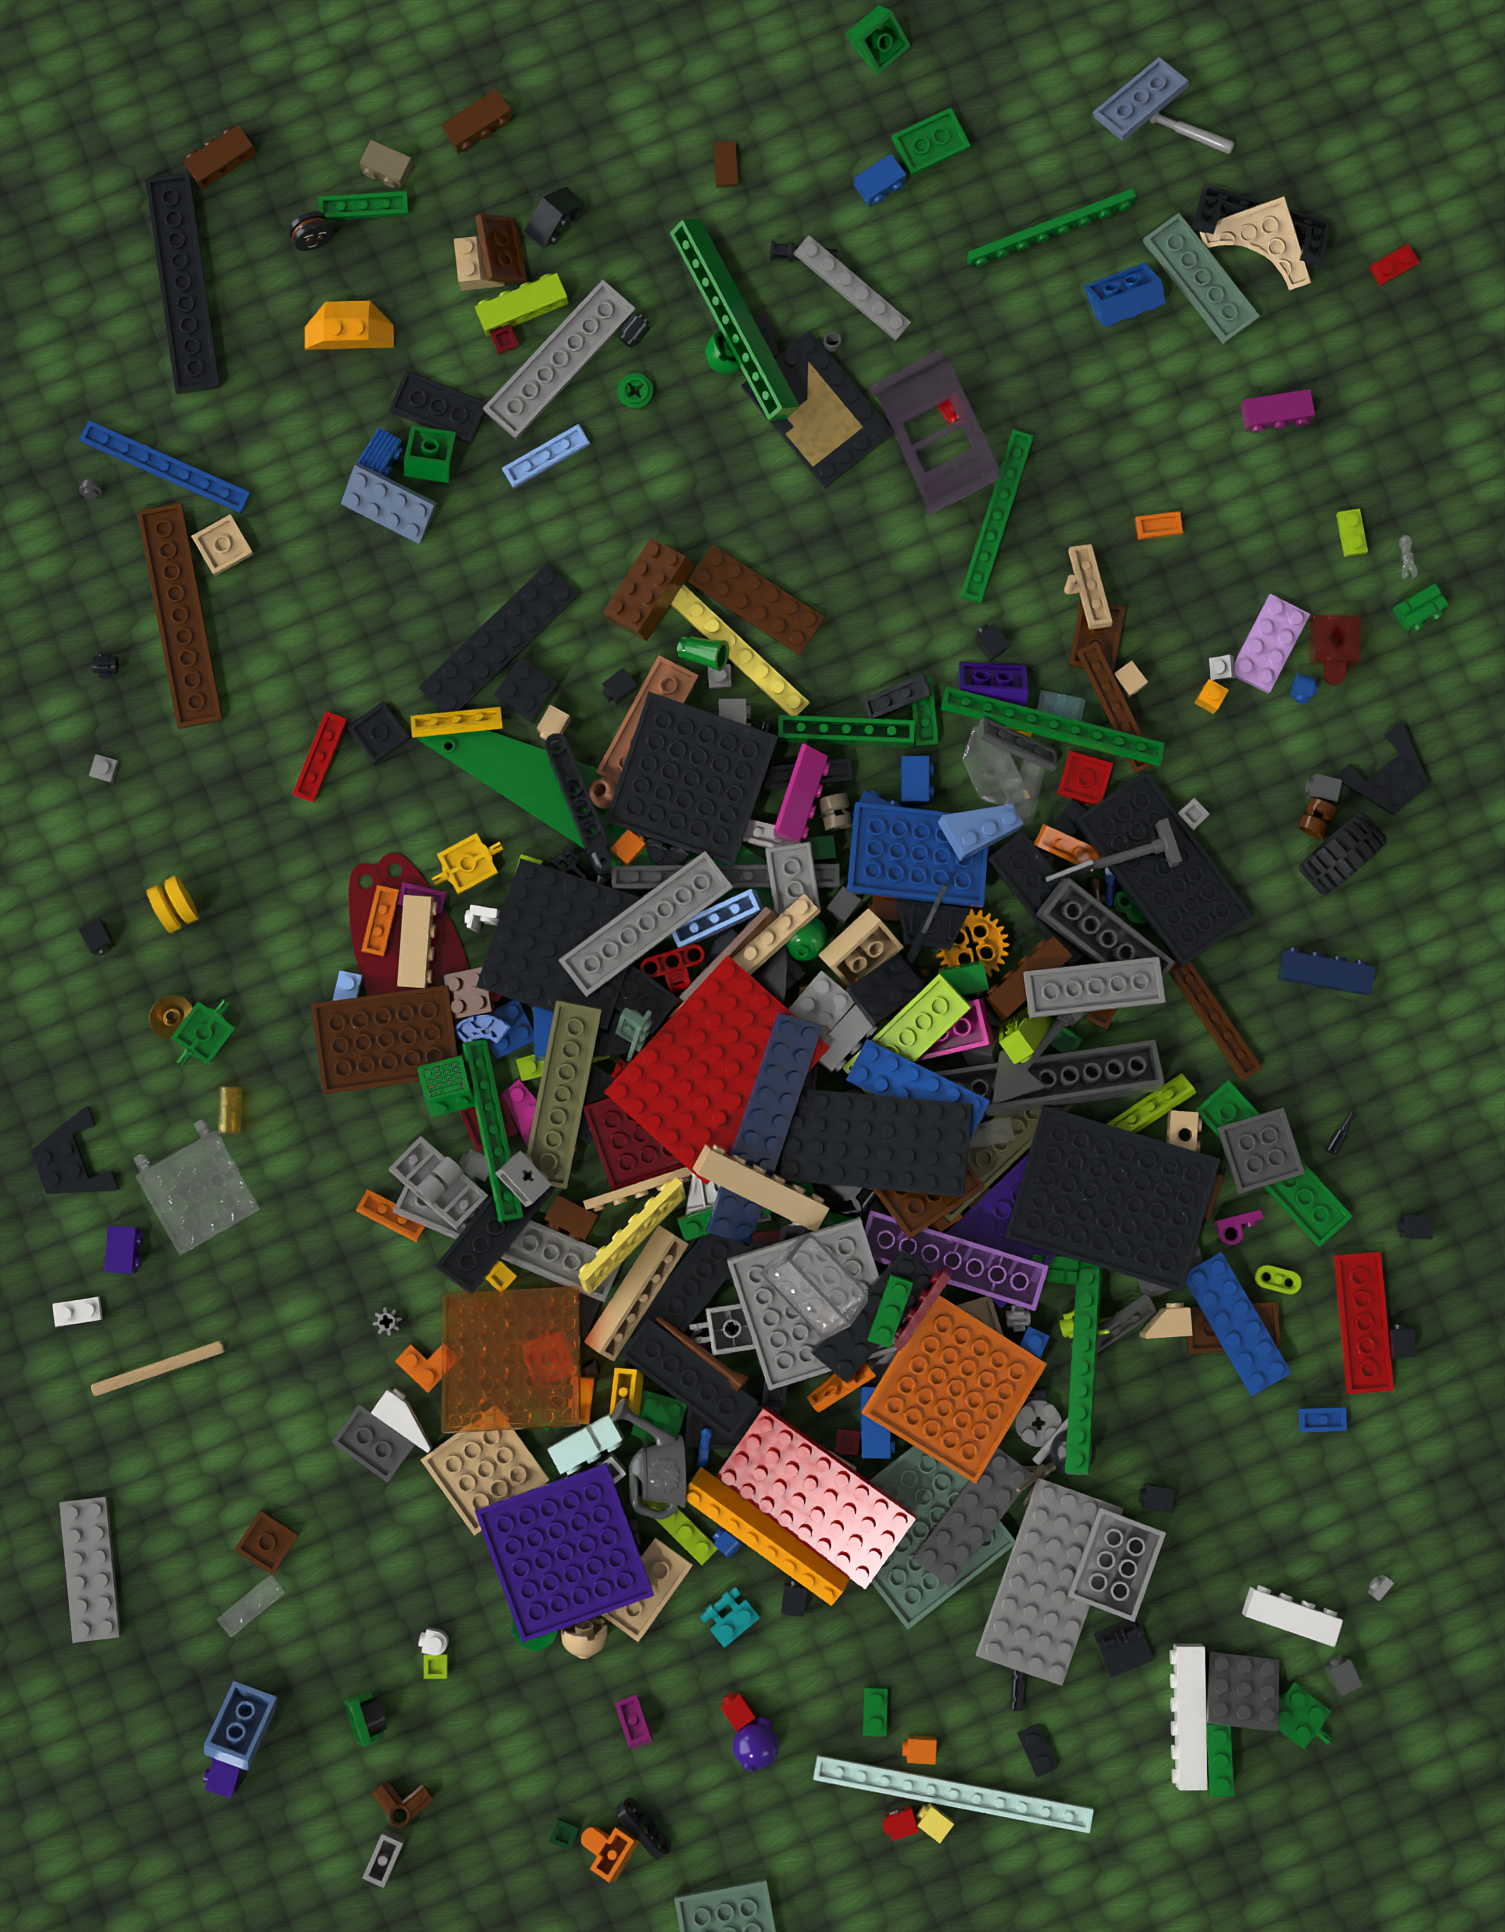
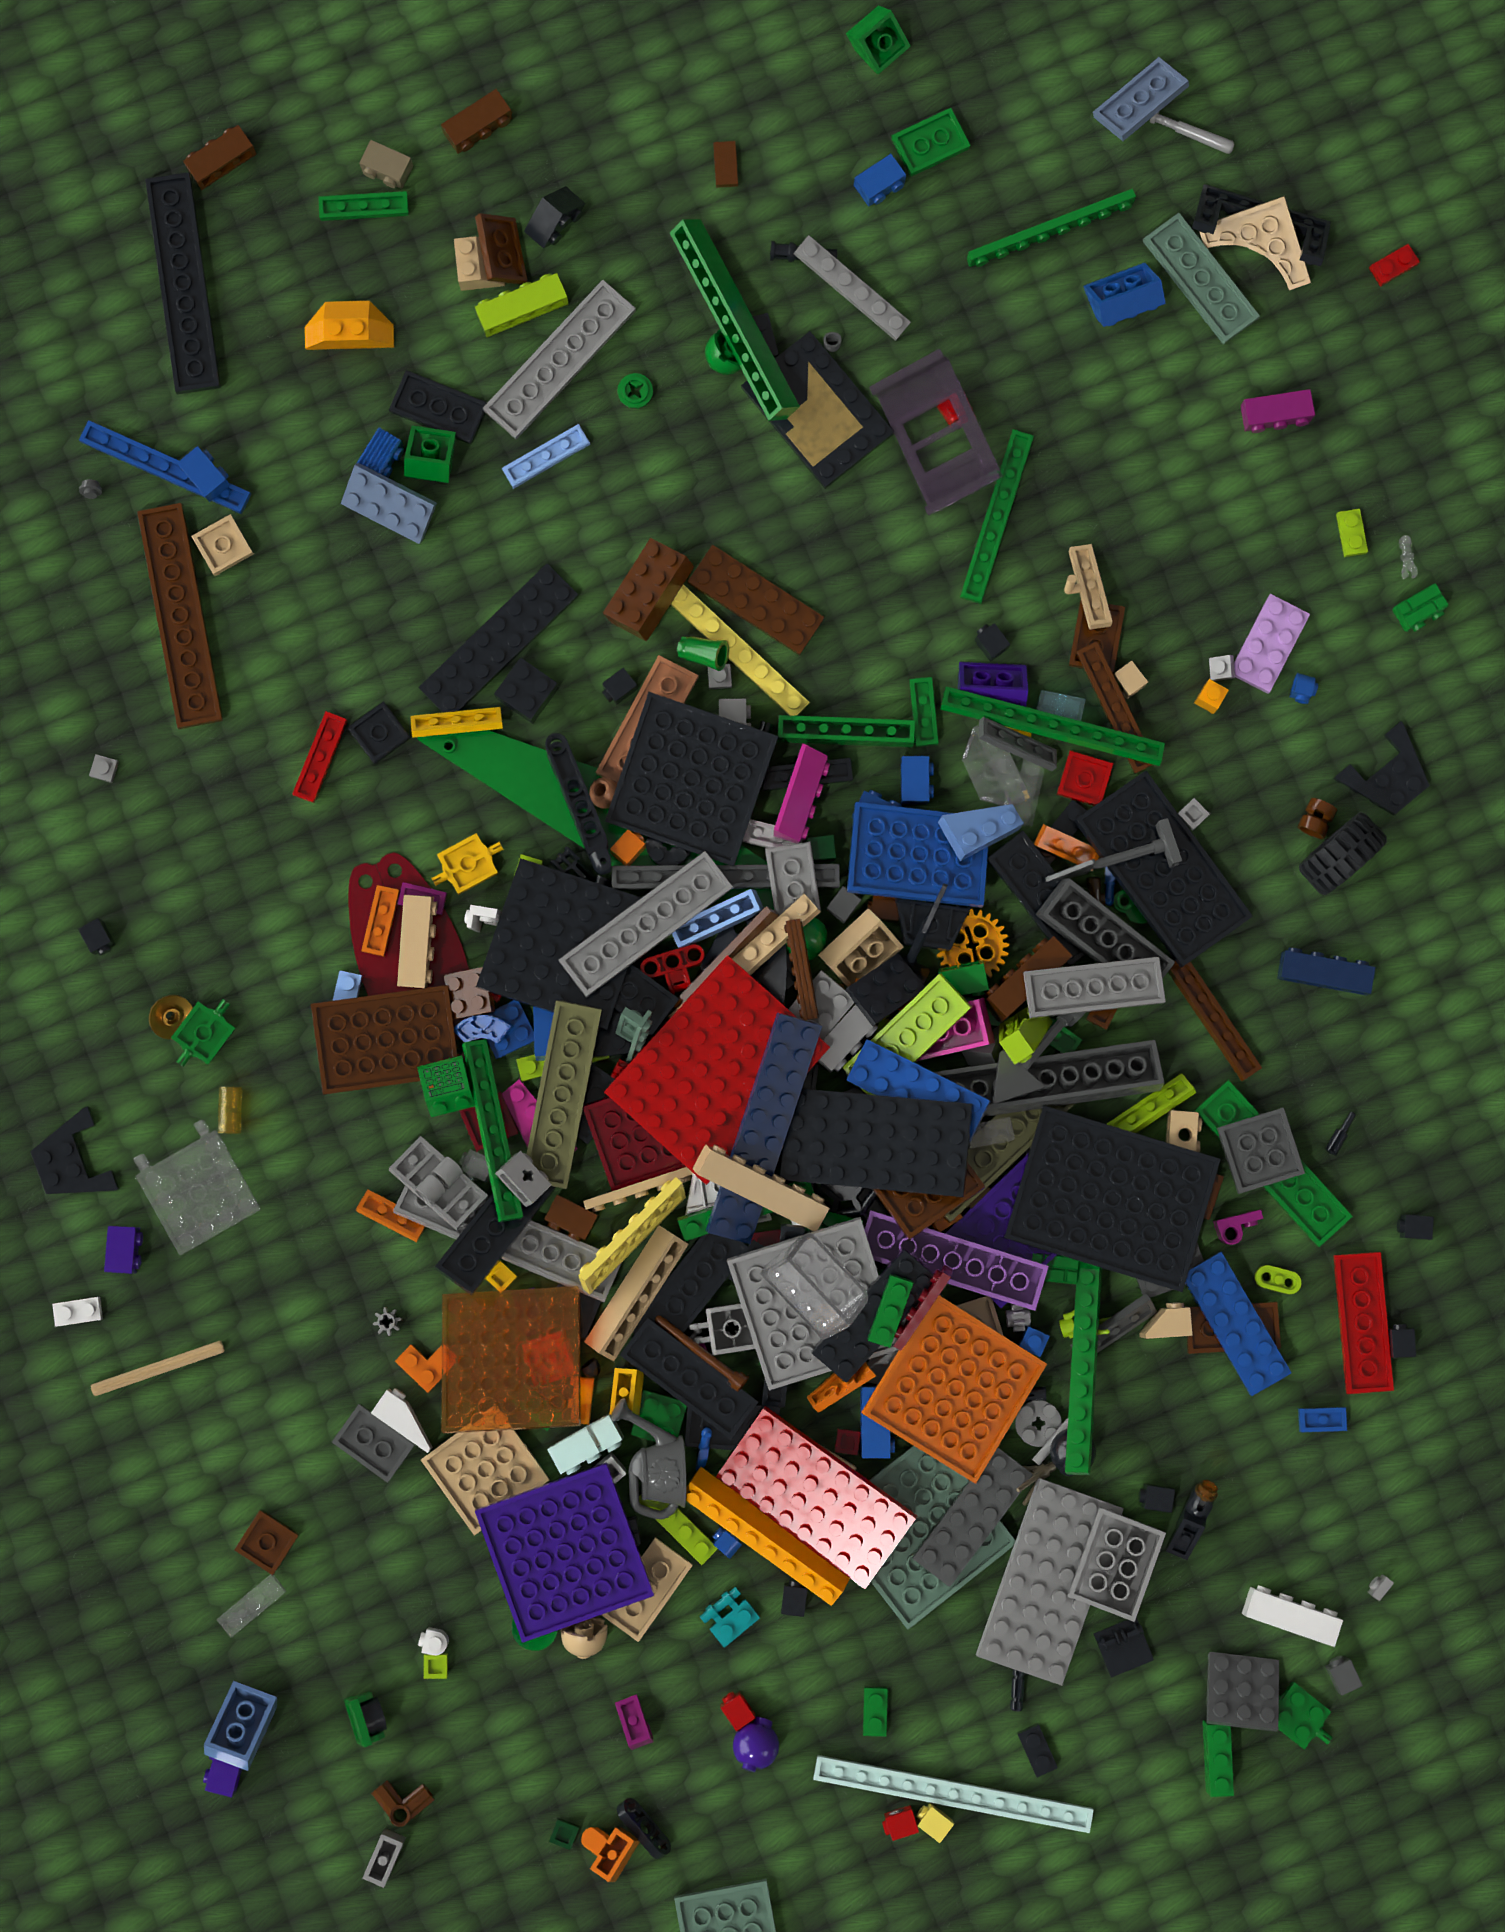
(90, 1569): light grey plate -> none
(105, 664): black gear -> none
(172, 903): yellow wheel -> none
(203, 474): none -> blue brick
(310, 231): black head -> none
(504, 339): dark red plate -> none
(553, 722): tan brick -> none
(634, 330): black brick -> none
(801, 969): none -> reddish brown piece
(836, 804): dark tan wheel -> none
(897, 697): black plate -> none
(920, 1749): orange brick -> none
(1159, 525): orange tile -> none
(1190, 1716): white brick -> none
(1192, 1519): none -> black plate
(1323, 788): dark grey brick -> none
(1335, 644): clear red brick -> none

